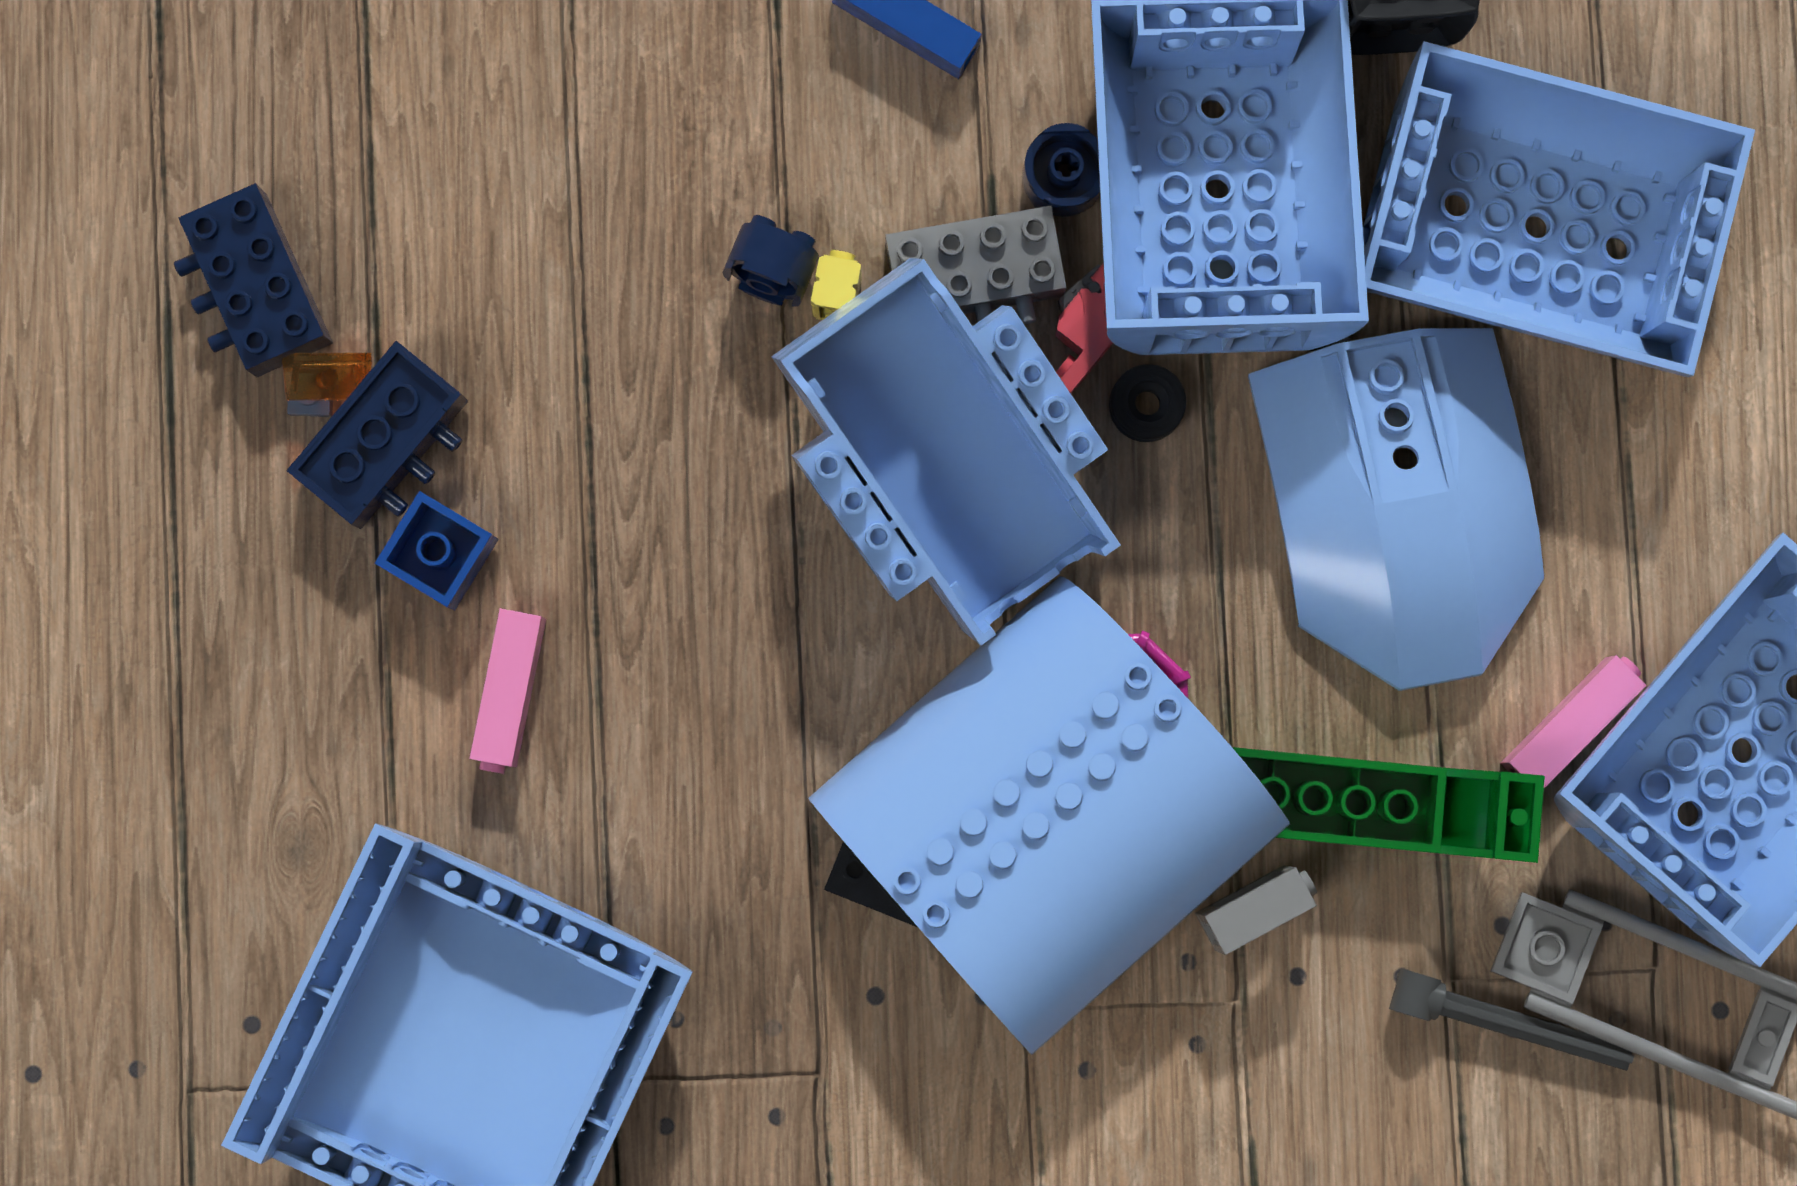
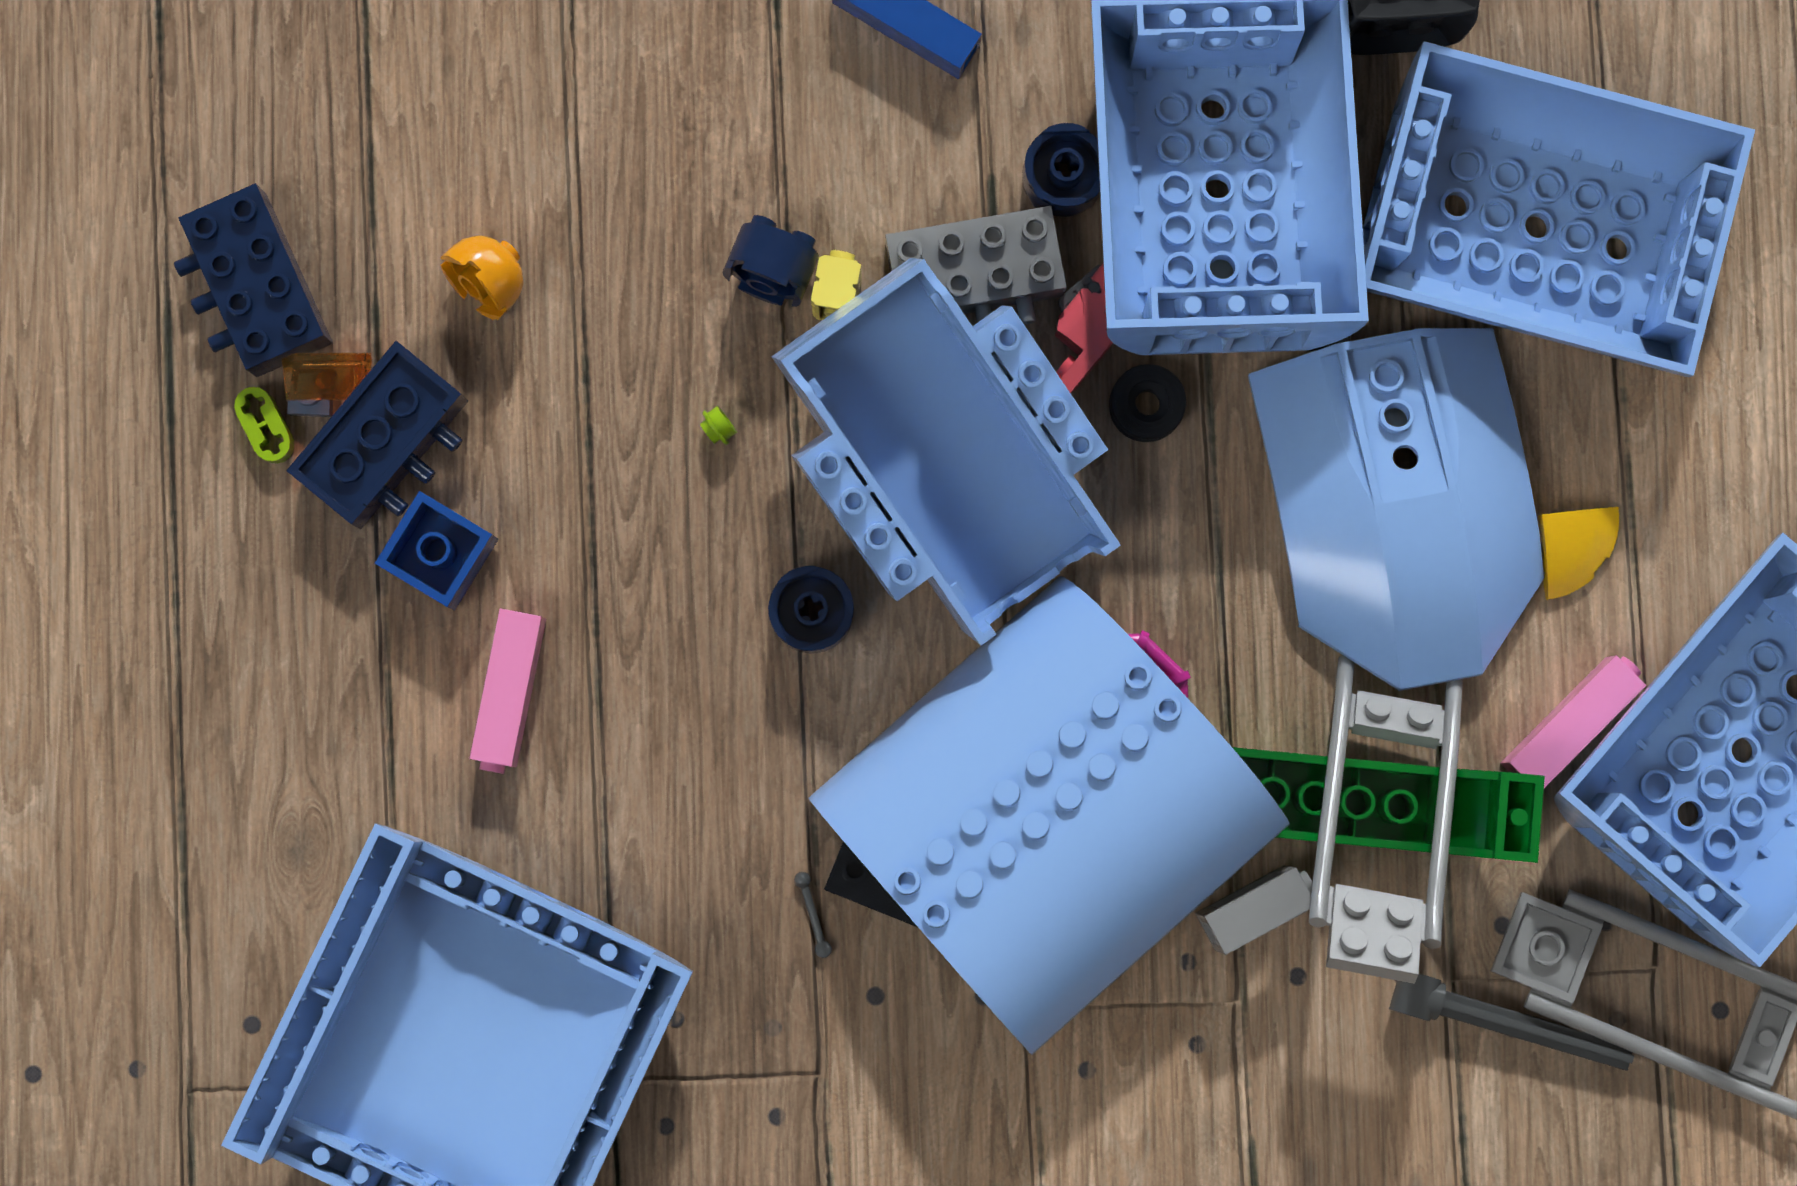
(255, 429): none -> lime beam
(485, 272): none -> light orange cylinder
(717, 426): none -> lime plate
(822, 948): none -> dark grey hinge
(823, 588): none -> dark blue brick
(1371, 928): none -> light grey plate
(1575, 547): none -> yellow brick

